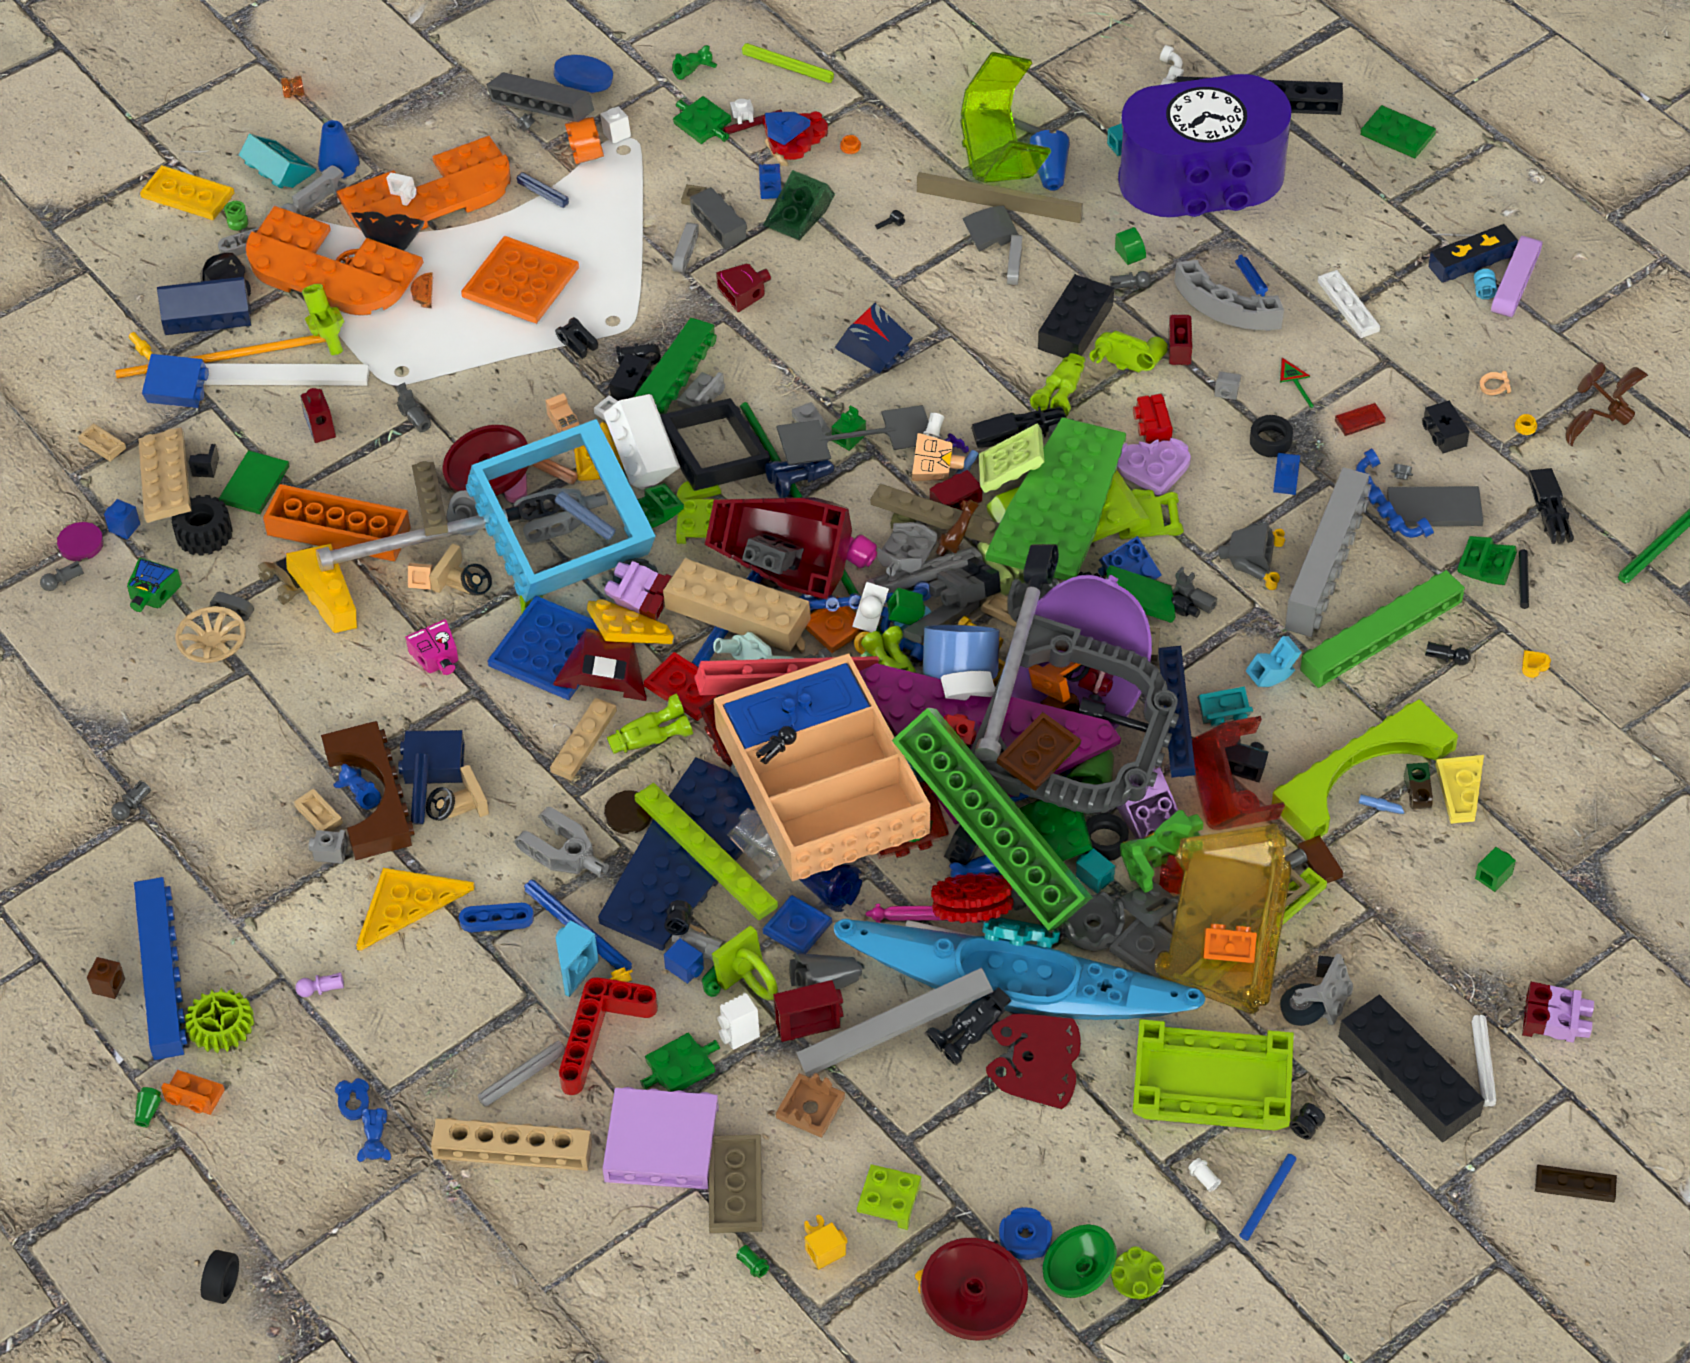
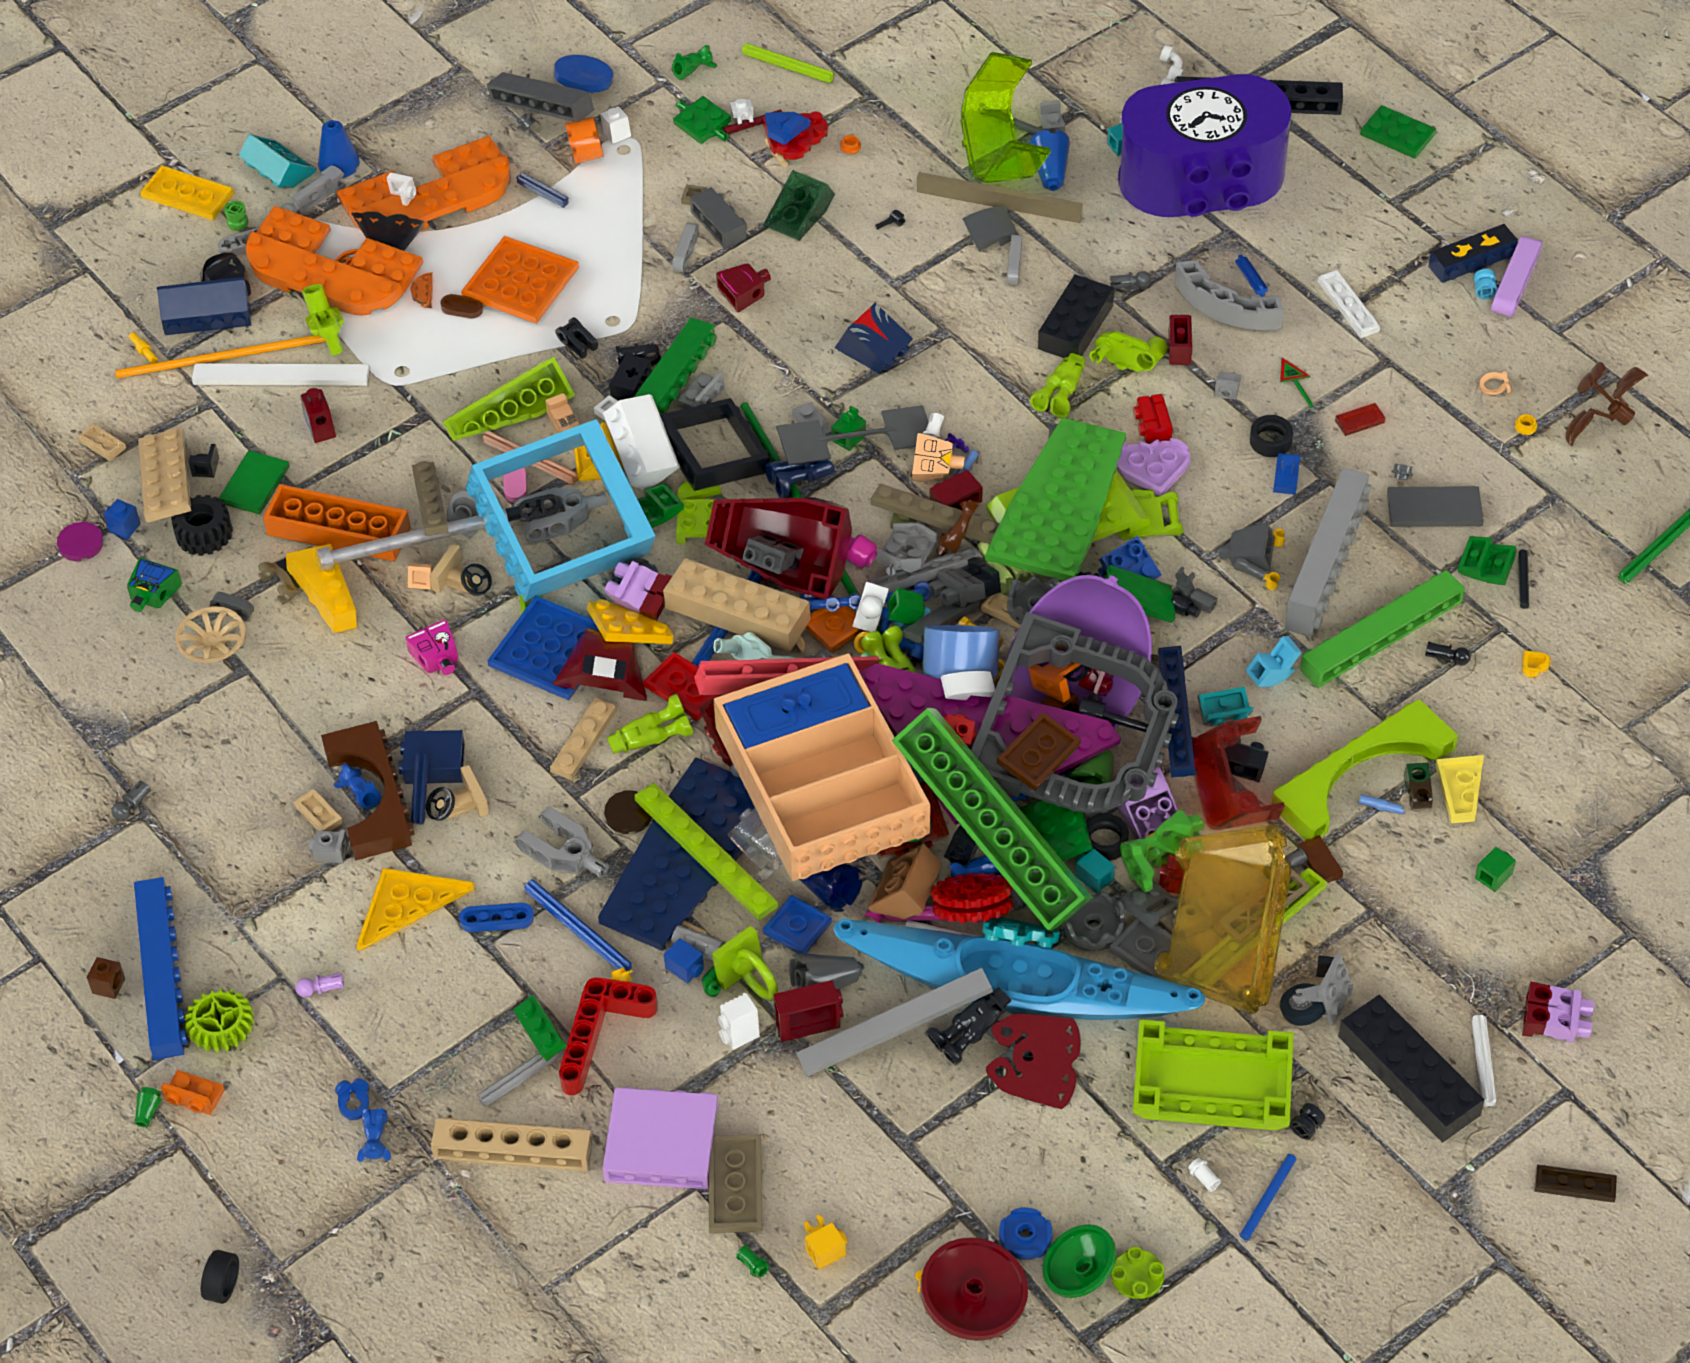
(50, 581): dark grey pin -> none
(175, 381): blue brick -> none
(297, 84): clear orange wheel -> none
(408, 407): dark grey bar -> none
(461, 306): none -> reddish brown tile
(479, 446): dark red dish -> none
(511, 402): none -> lime wedge
(539, 1027): none -> green plate
(576, 955): medium azure slope -> none
(585, 515): sand blue axle -> none
(678, 917): black wheel -> none
(679, 1063): green plate -> none
(769, 181): blue slope -> none
(786, 736): black pin -> none
(810, 1089): medium nougat piece -> none
(889, 1194): lime piece -> none
(906, 883): none -> medium nougat slope
(997, 429): black arm -> none
(1011, 458): yellowish green plate -> none
(1038, 570): flat silver piece -> none
(1051, 116): none -> light grey bracket
(1130, 246): green brick -> none
(1229, 944): orange bracket -> none
(1385, 508): blue bar -> none
(1445, 427): black brick -> none
(1548, 501): black arm -> none

